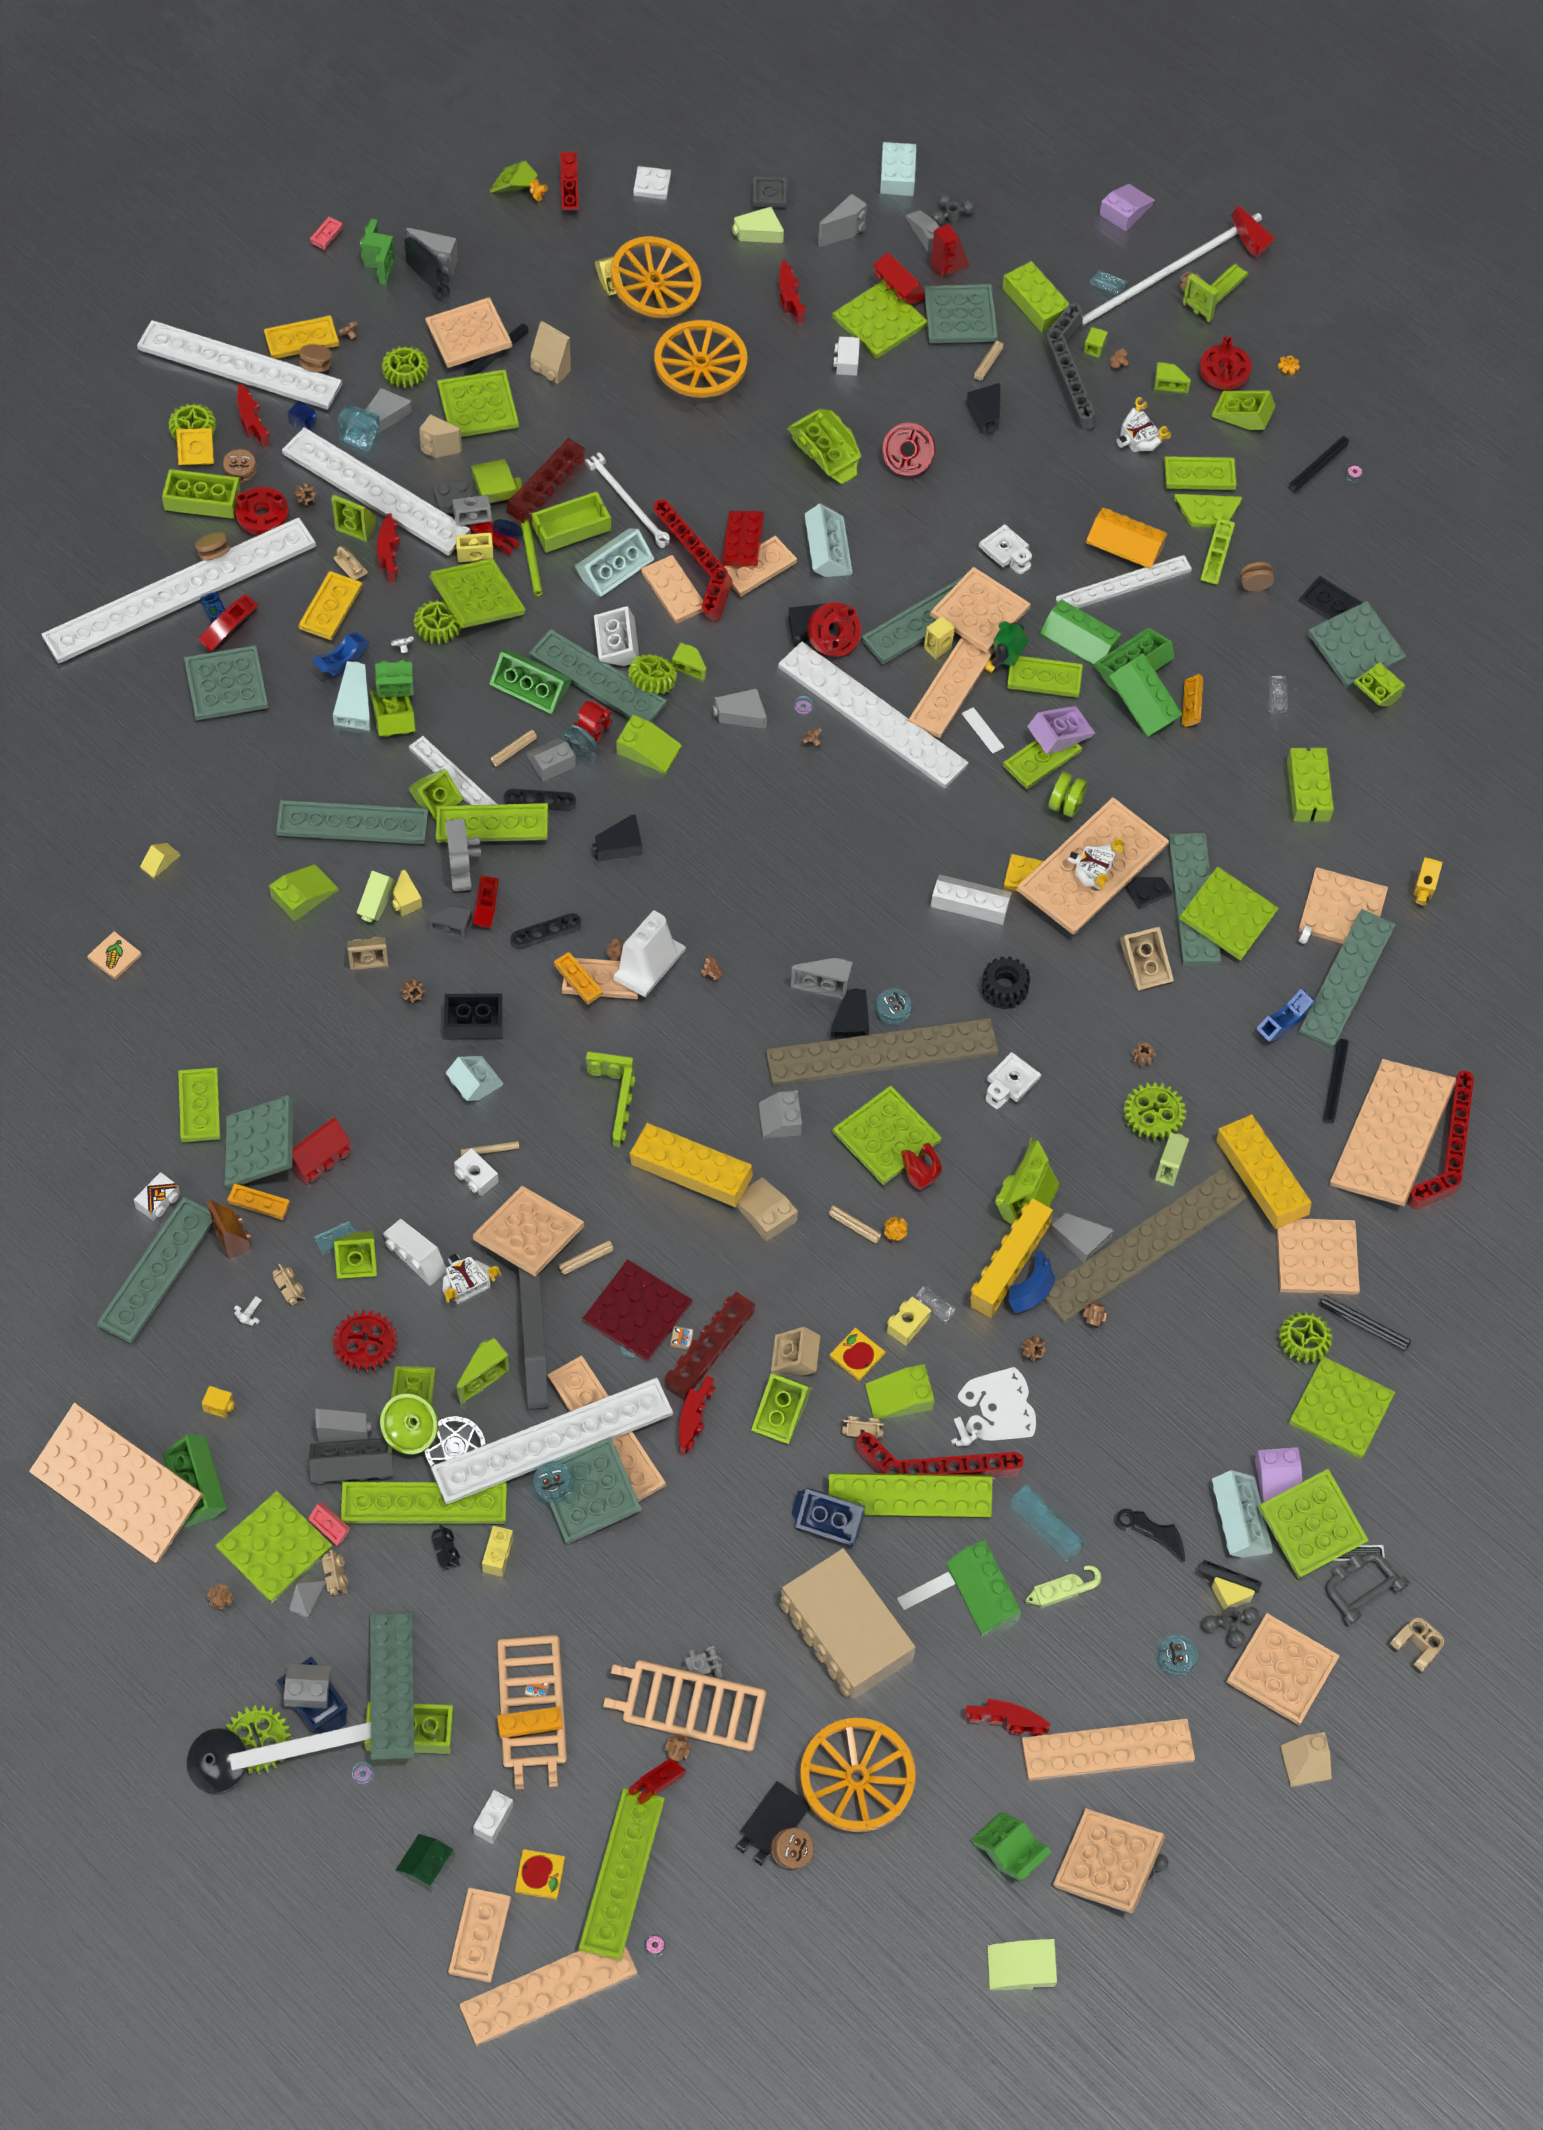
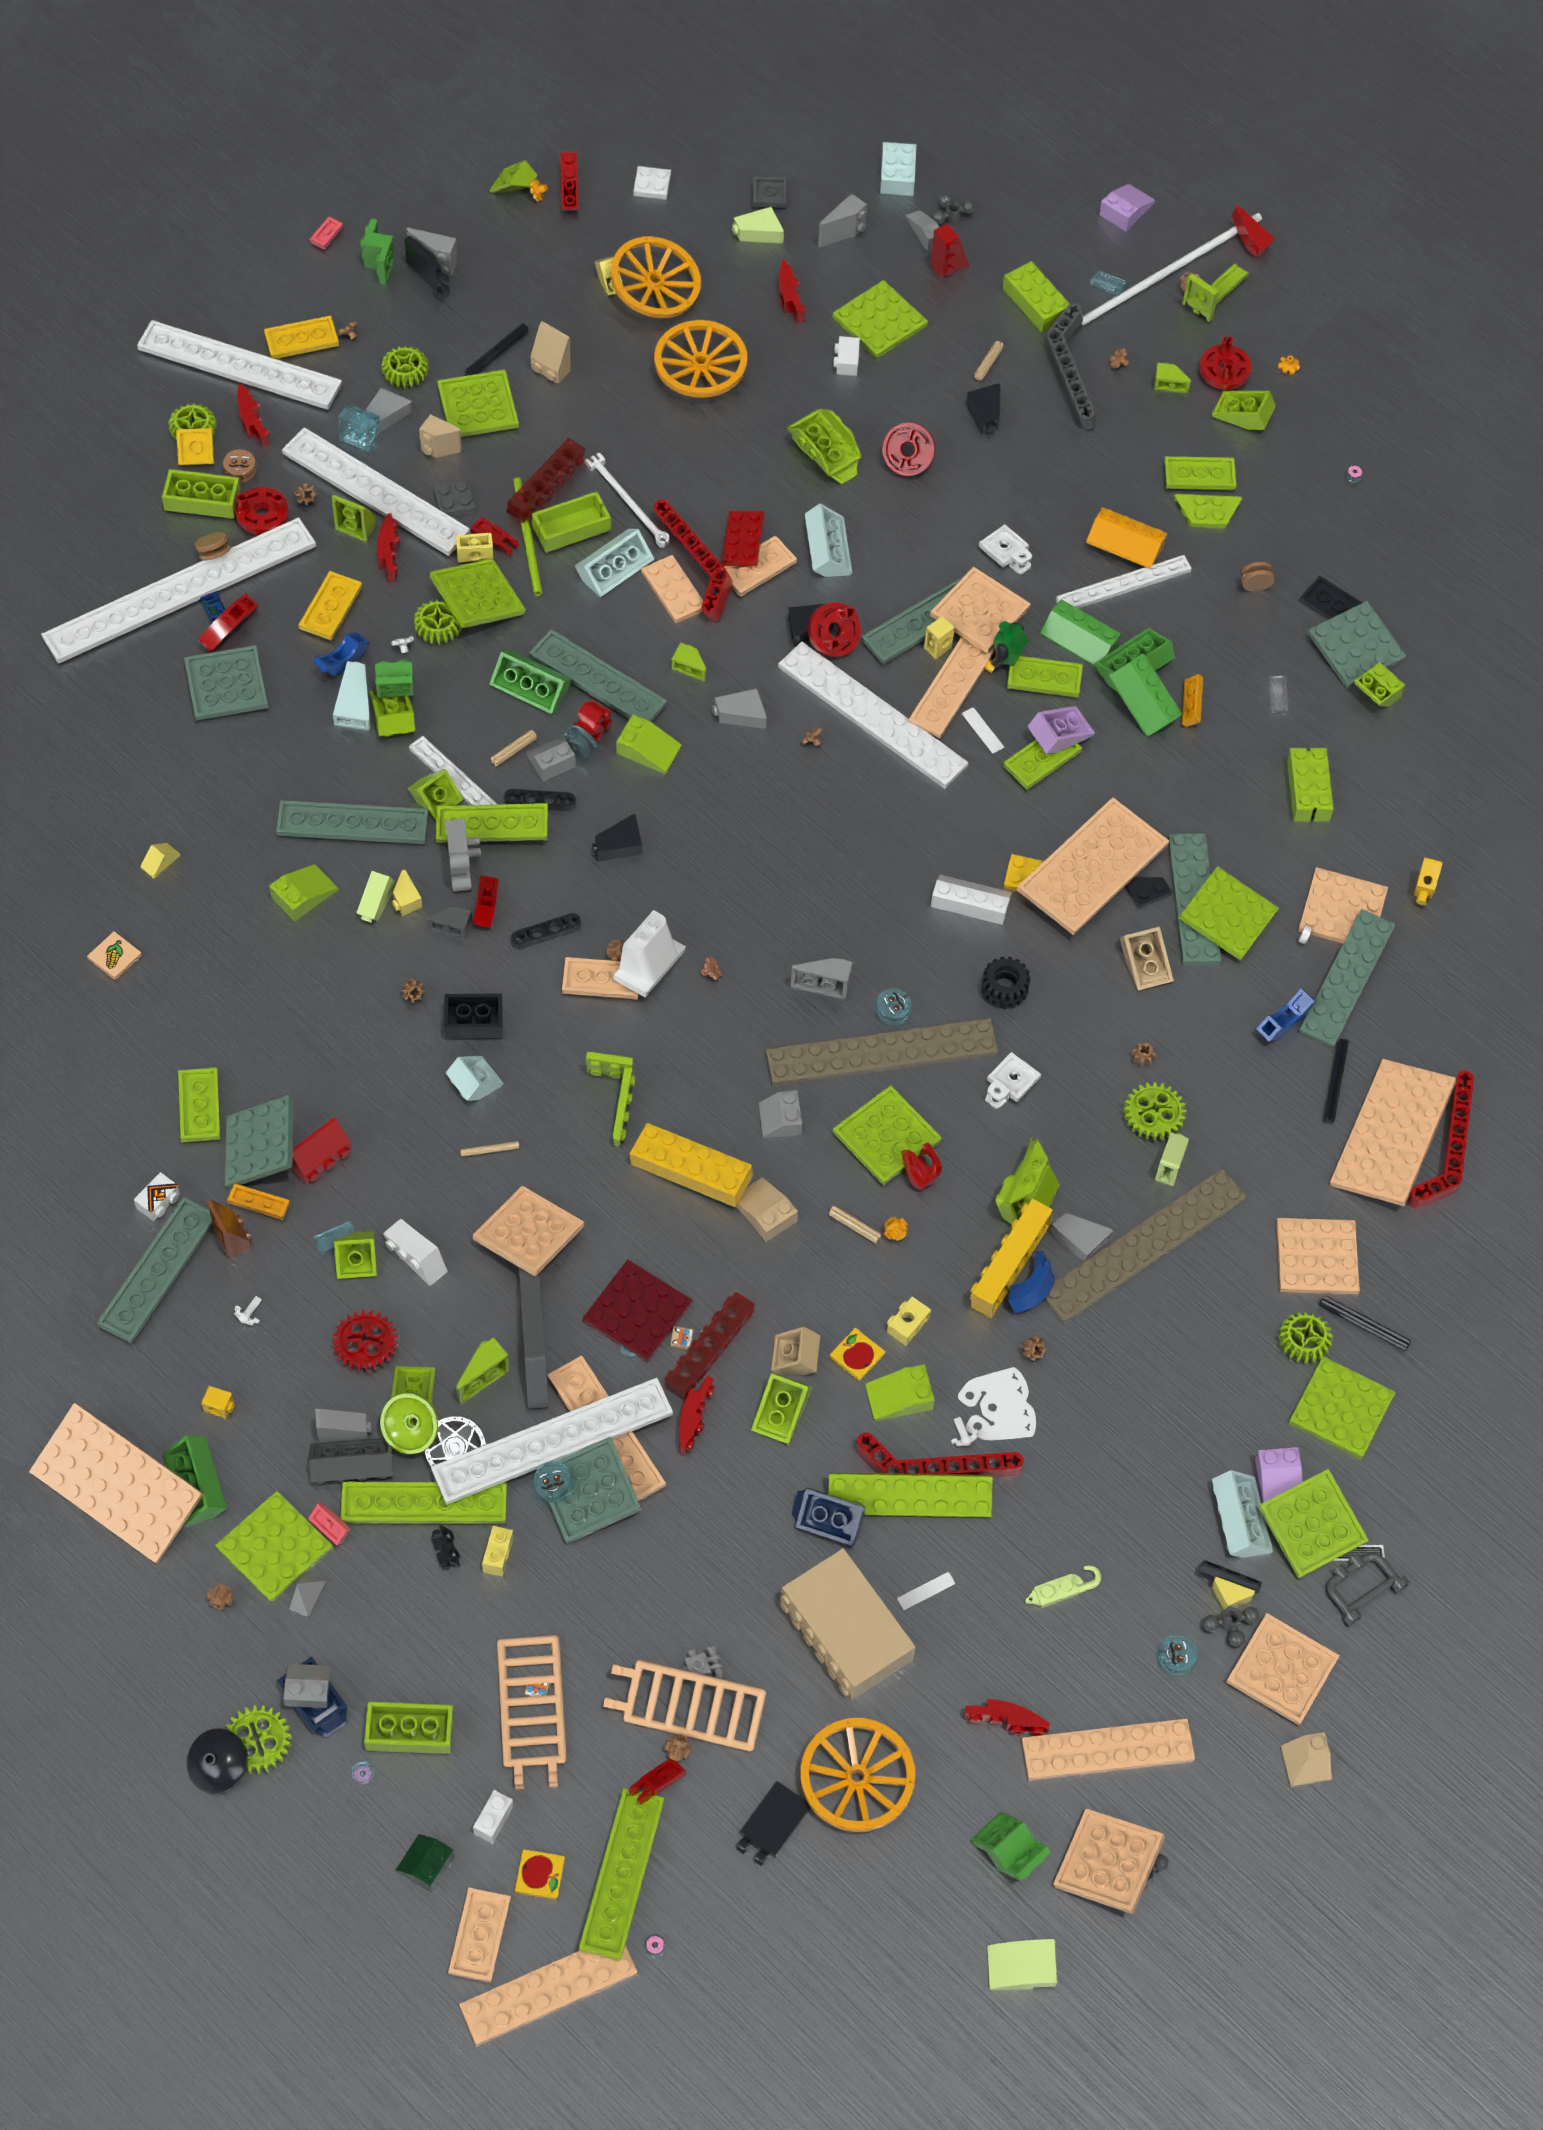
(293, 1289): tan hinge -> none
(300, 1746): white sticker -> none
(302, 416): clear blue brick -> none
(315, 358): medium nougat head -> none
(334, 1564): tan hinge -> none
(349, 564): tan hinge -> none
(367, 953): tan slope -> none
(391, 1686): sand green plate -> none
(466, 1278): white torso -> none
(468, 332): light nougat plate -> none
(470, 1163): white brick -> none
(471, 510): light grey brick -> none
(494, 480): lime slope -> none
(507, 528): clear blue piece -> none
(530, 1722): light orange plate -> none
(578, 978): light orange plate -> none
(586, 1257): tan axle -> none
(616, 636): white slope -> none
(652, 674): lime gear -> none
(792, 1848): medium nougat head -> none
(803, 705): clear light blue tile -> none
(852, 1016): black slope -> none
(855, 1426): tan hinge -> none
(898, 279): red slope -> none
(939, 1306): clear brick -> none
(960, 313): sand green plate -> none
(983, 1588): bright green slope -> none
(1047, 1523): clear light blue brick -> none
(1068, 794): lime wheel -> none
(1095, 342): lime brick -> none
(1095, 863): torso -> none
(1095, 1313): medium nougat gear -> none
(1140, 432): white torso -> none
(1165, 1534): black piece -> none
(1217, 551): lime slope -> none
(1263, 1171): yellow brick -> none
(1319, 463): black axle -> none
(1421, 1640): tan piece -> none

